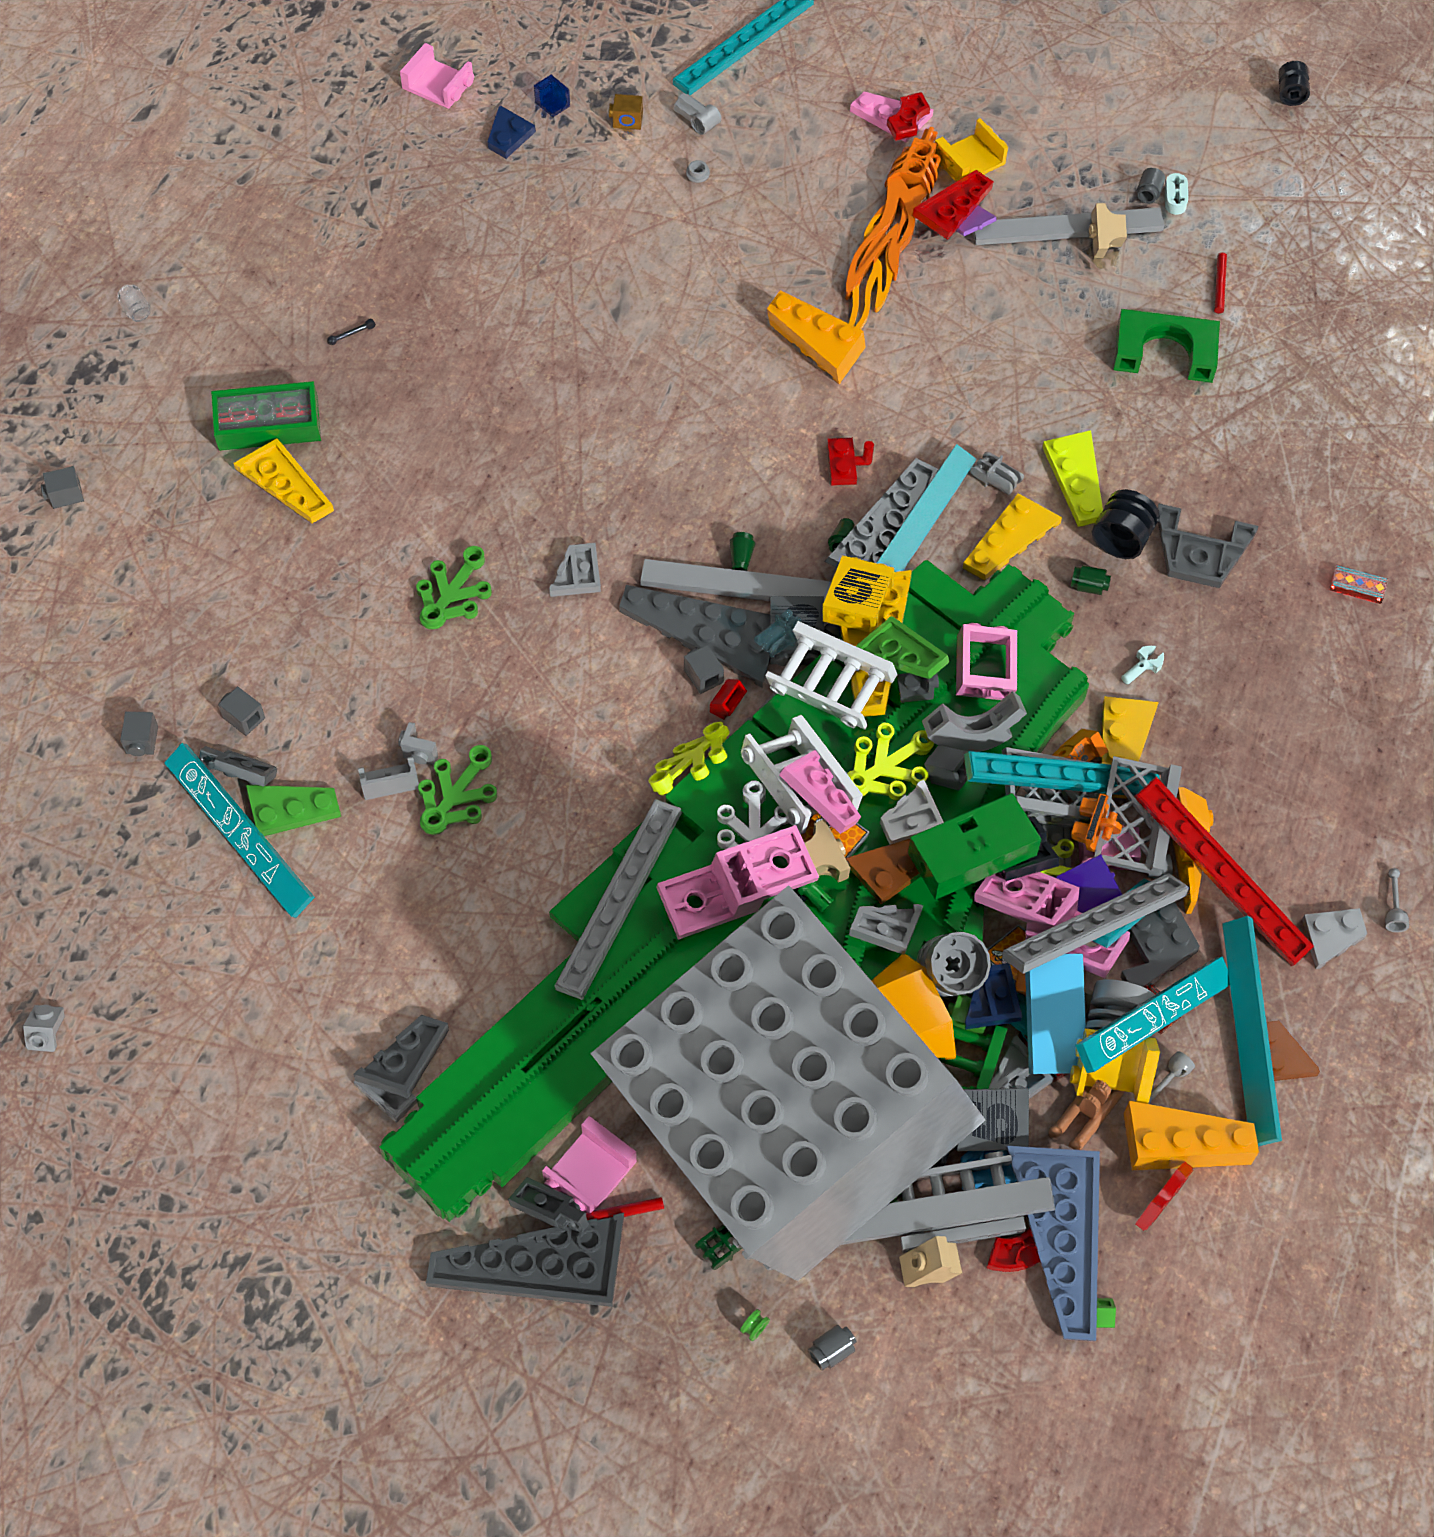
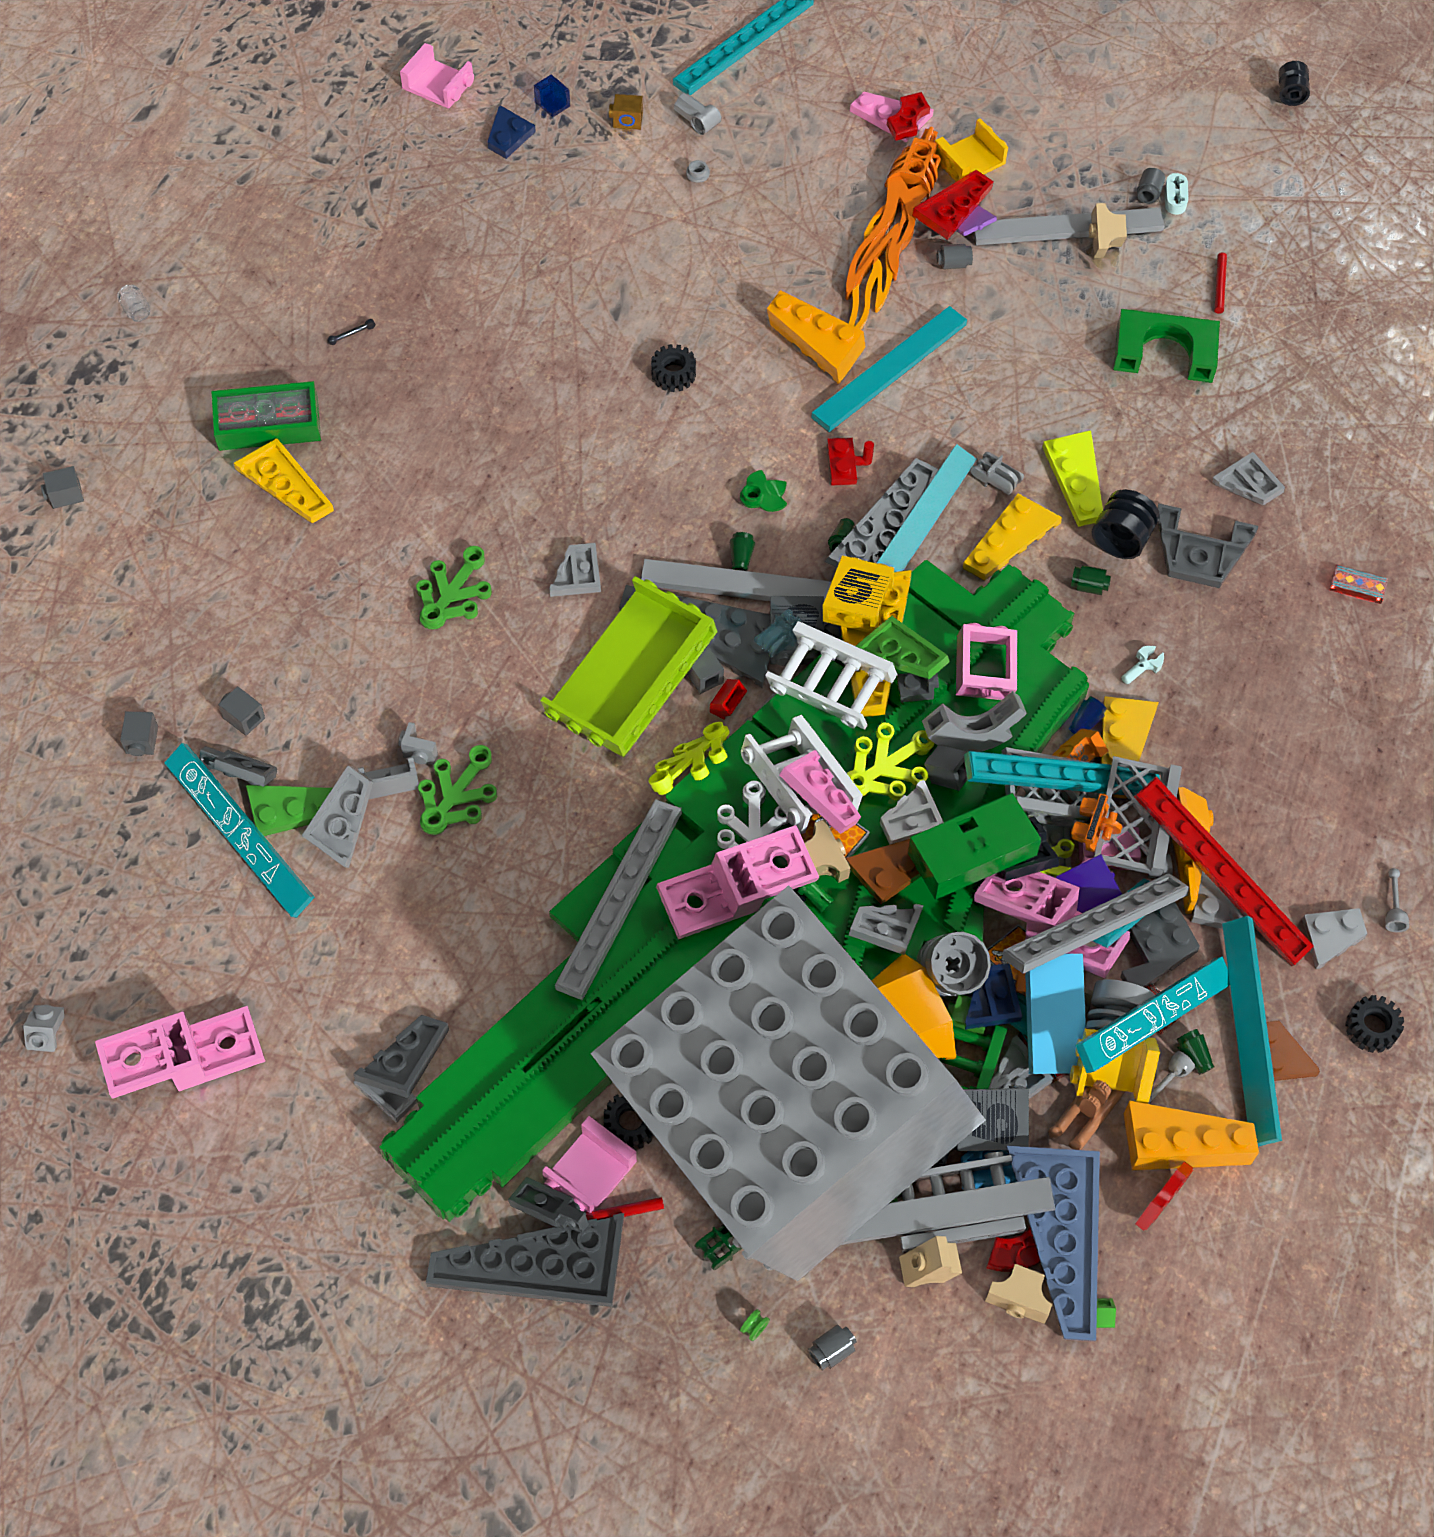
(179, 1051): none -> bright pink bracket
(341, 816): none -> light grey wing
(611, 1123): none -> black tyre
(632, 668): none -> lime panel
(673, 379): none -> black tyre
(766, 493): none -> green plate
(888, 369): none -> teal tile
(954, 256): none -> dark grey brick
(1021, 1295): none -> tan brick
(1088, 715): none -> clear blue cone
(1196, 1049): none -> dark green cone
(1213, 906): none -> light grey wing
(1250, 480): none -> light grey wing
(1363, 1034): none -> black tyre

